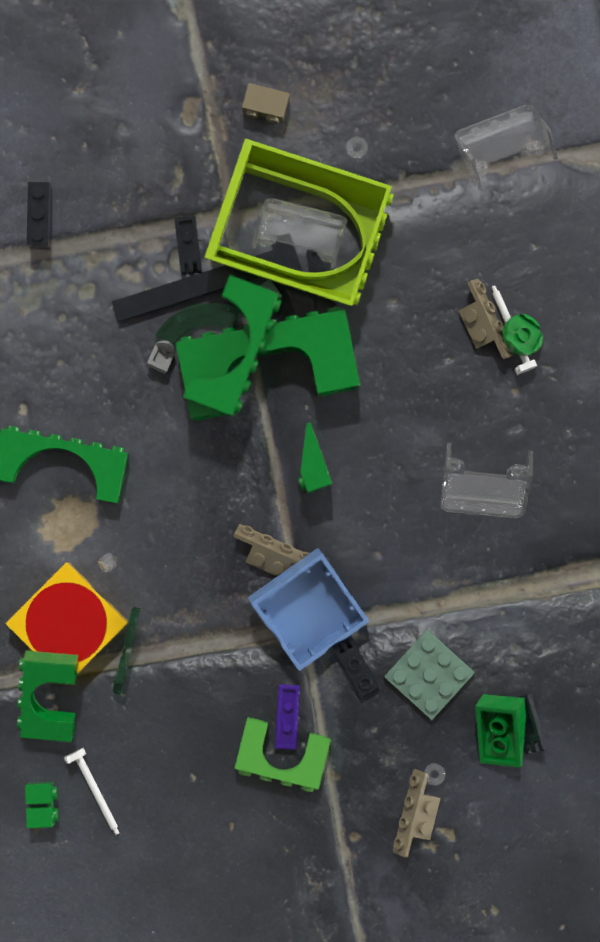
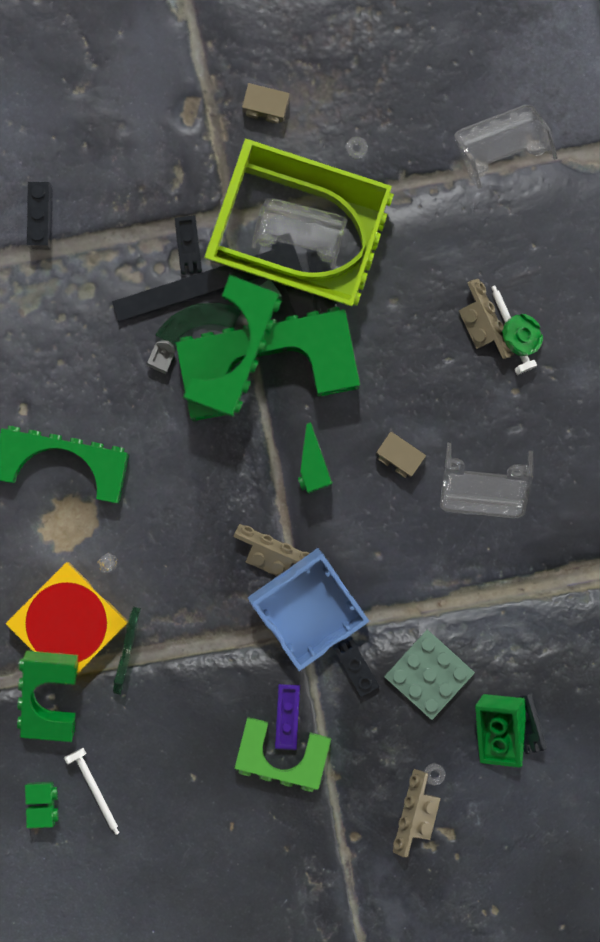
(400, 455): none -> dark tan brick

